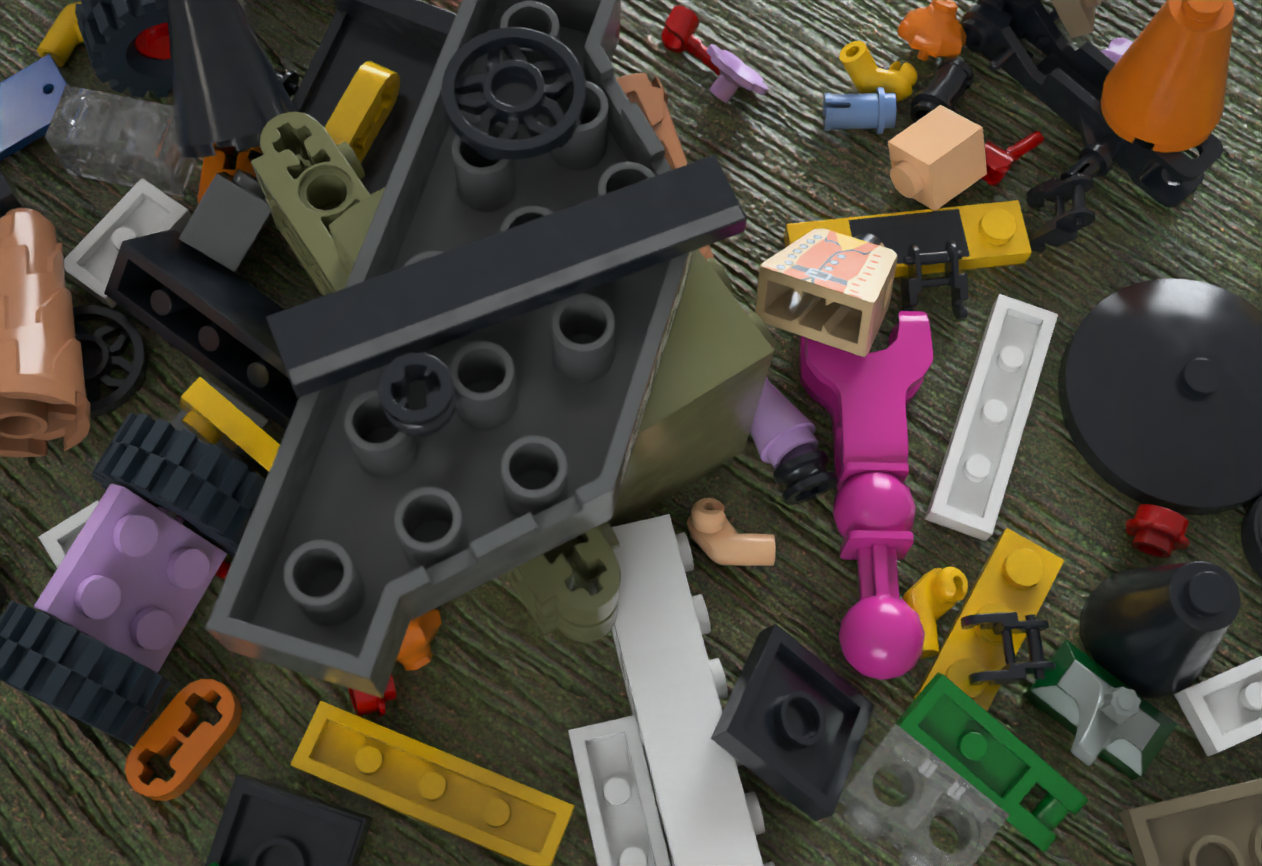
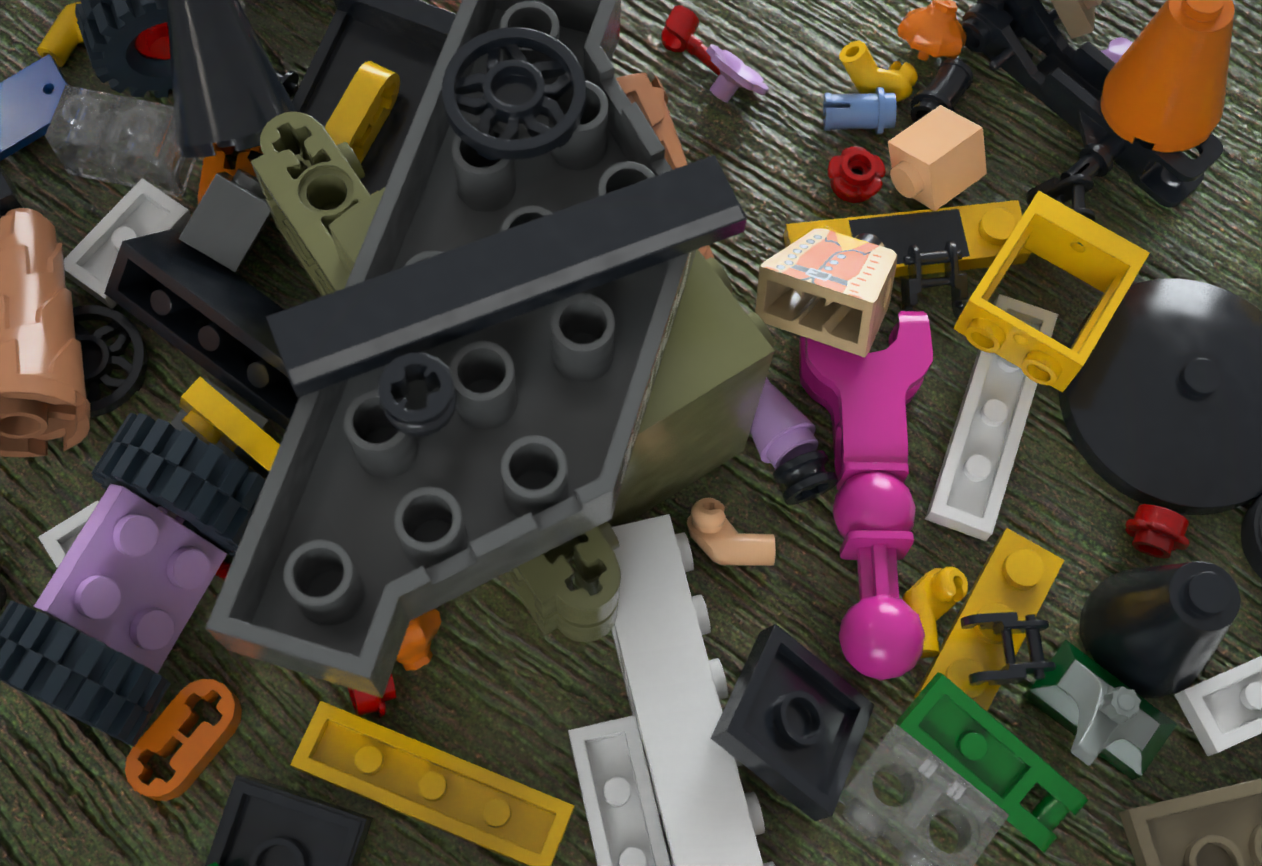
(855, 187): none -> red plate
(1000, 161): red hand -> none
(1052, 233): none -> yellow window

